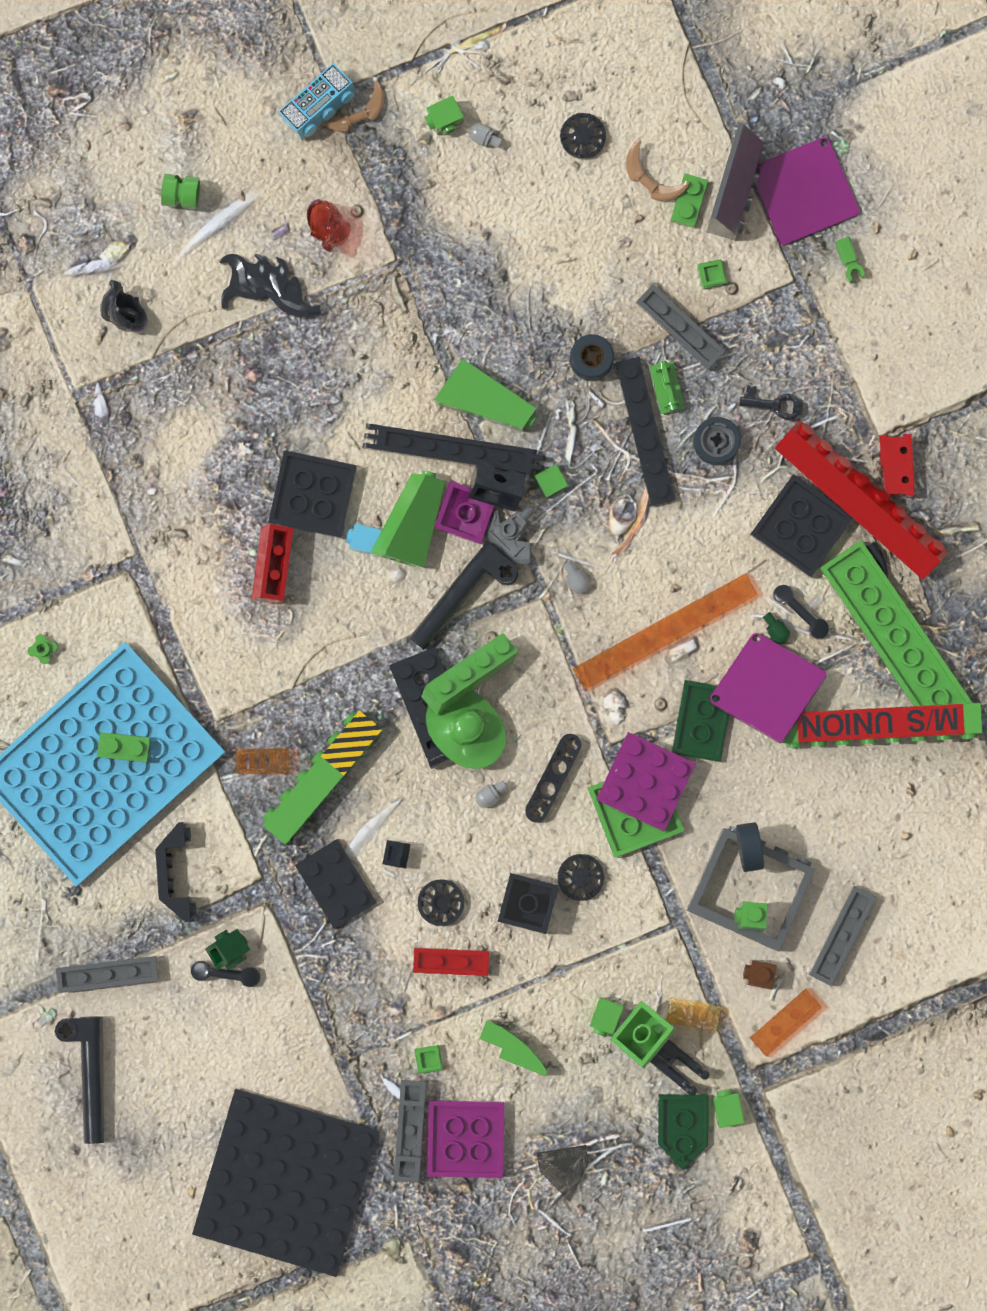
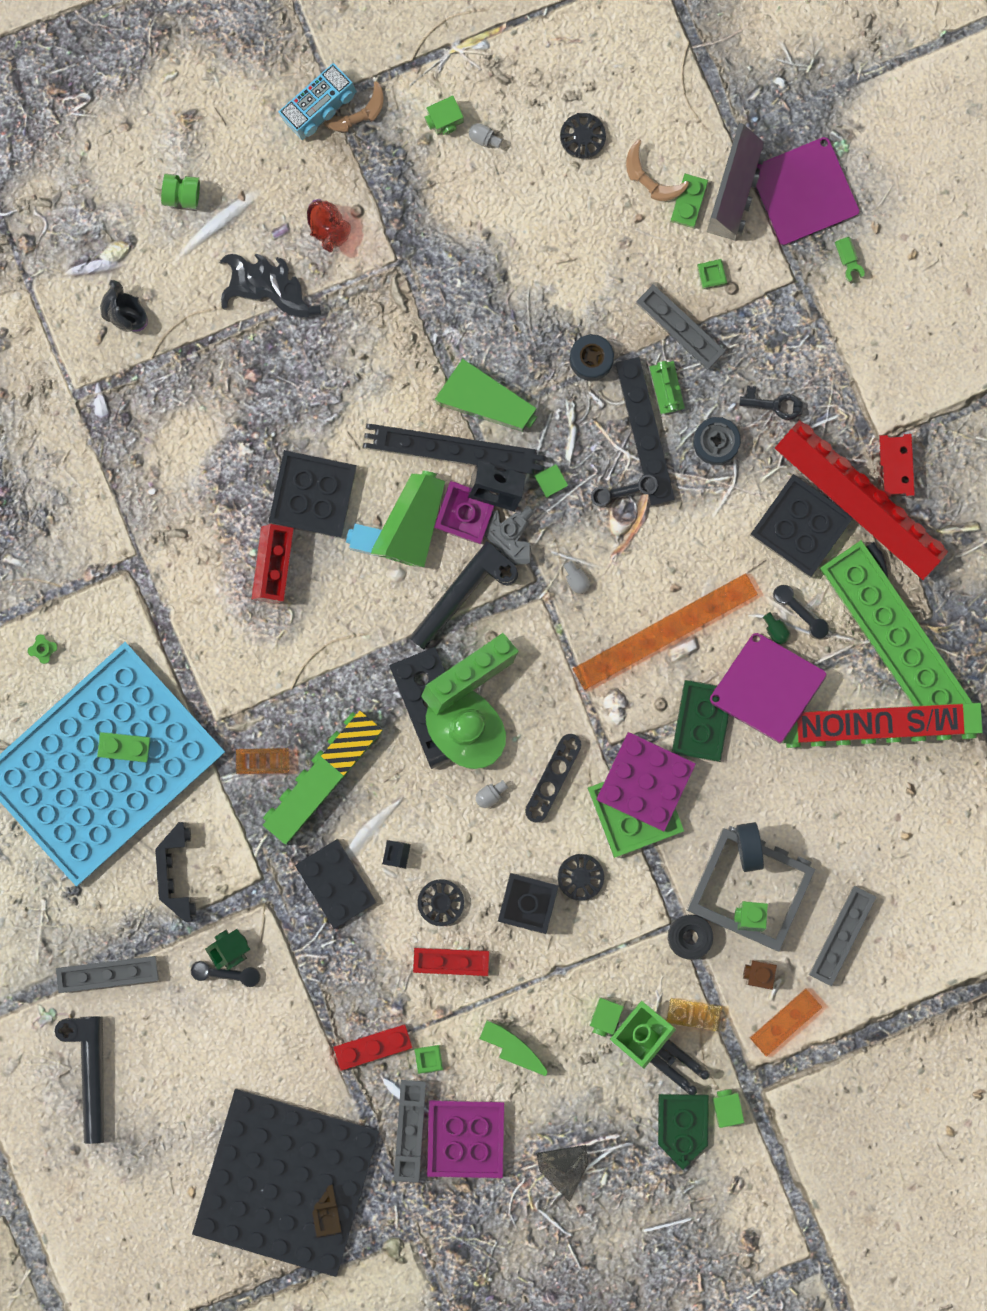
(326, 1215): none -> dark brown slope
(372, 1047): none -> red plate
(603, 496): none -> black bar
(695, 950): none -> black tyre

